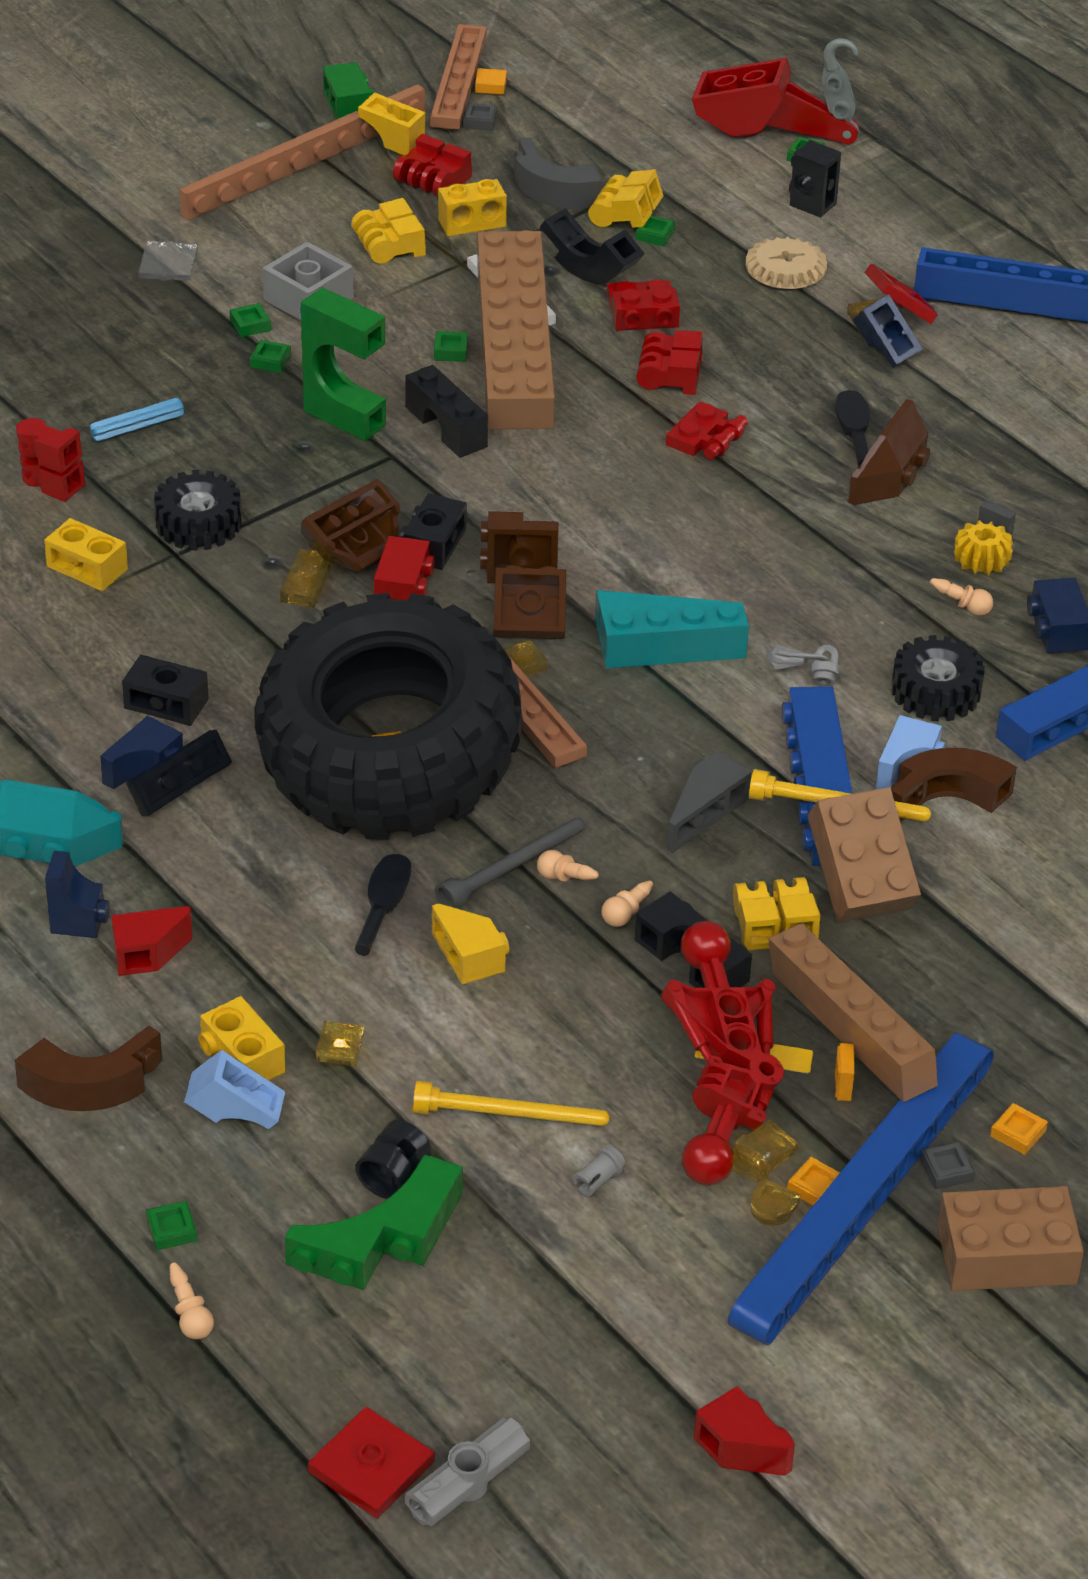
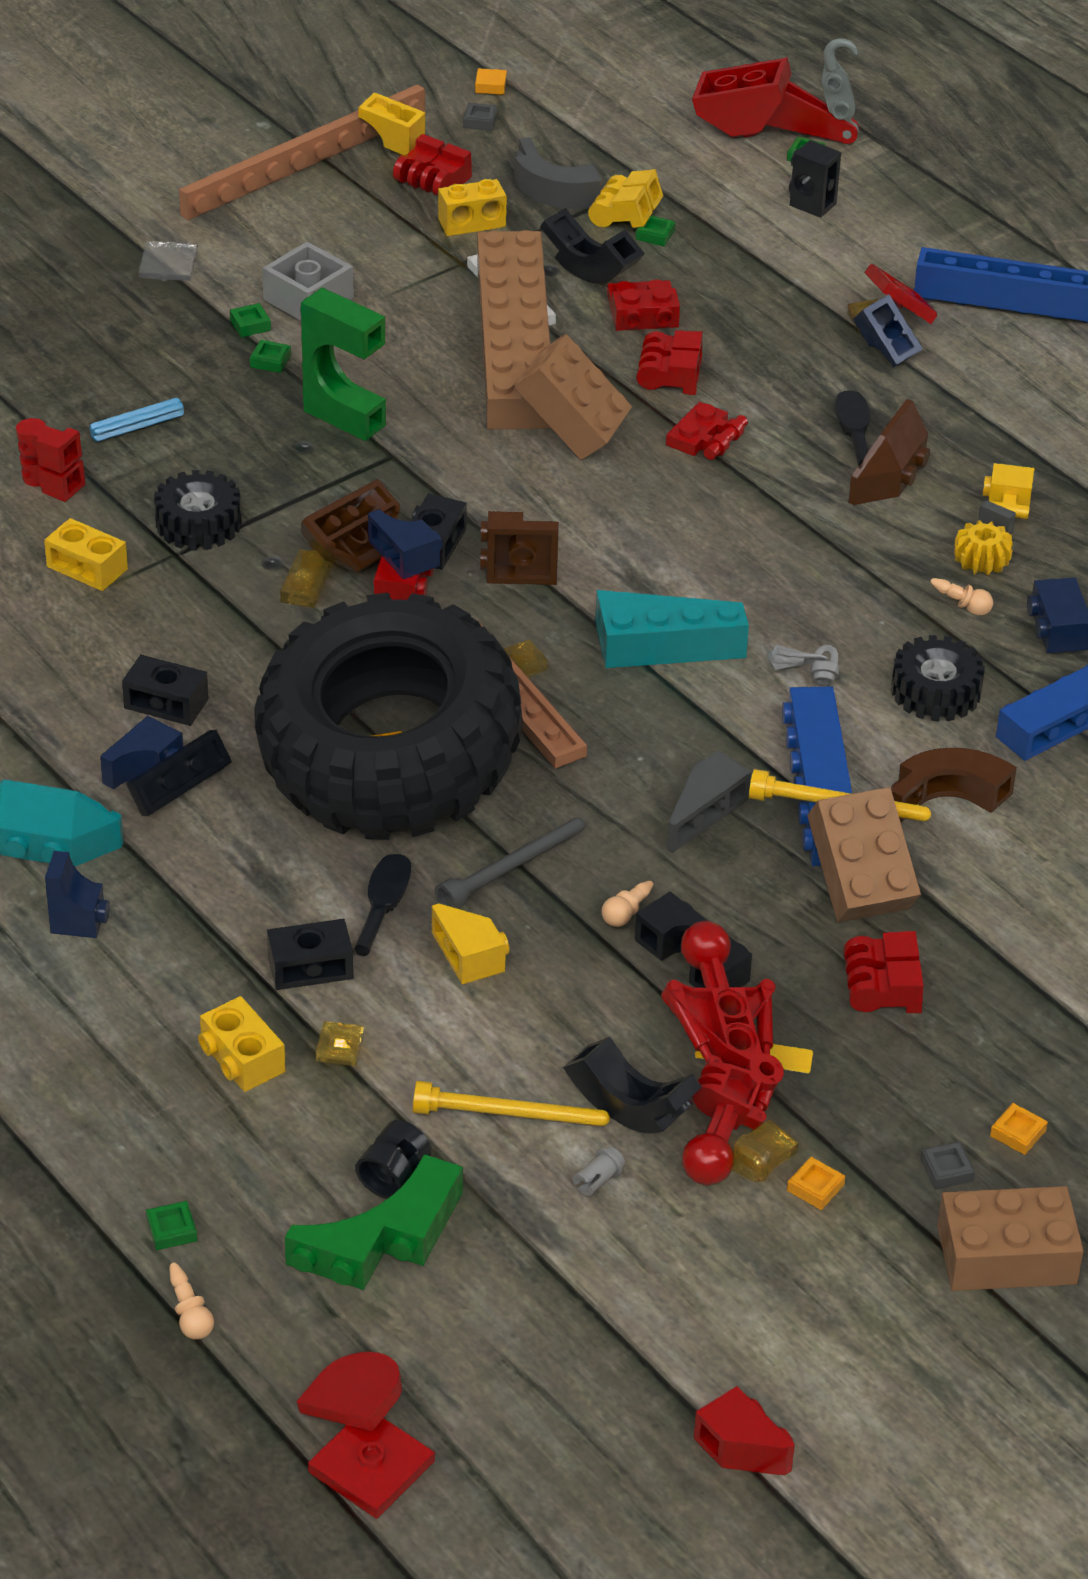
(88, 1082): reddish brown arch -> none
(149, 938): red slope -> none
(232, 1090): light blue arch -> none
(310, 954): none -> black brick
(345, 88): green brick -> none
(354, 1390): none -> red tile
(390, 231): yellow legs -> none
(404, 544): none -> dark blue arch
(450, 346): green tile -> none
(453, 1485): light grey piece -> none
(458, 77): nougat plate -> none
(461, 420): black arch -> none
(530, 602): reddish brown plate -> none
(555, 865): light nougat bar -> none
(573, 396): none -> medium nougat brick
(626, 1094): none -> black arch
(766, 915): yellow legs -> none
(773, 1203): clear yellow tile -> none
(786, 263): tan gear -> none
(844, 1072): light orange tile -> none
(853, 1012): medium nougat brick -> none
(857, 1193): blue beam -> none
(884, 972): none -> red legs
(906, 740): light blue arch -> none
(1010, 488): none -> yellow brick

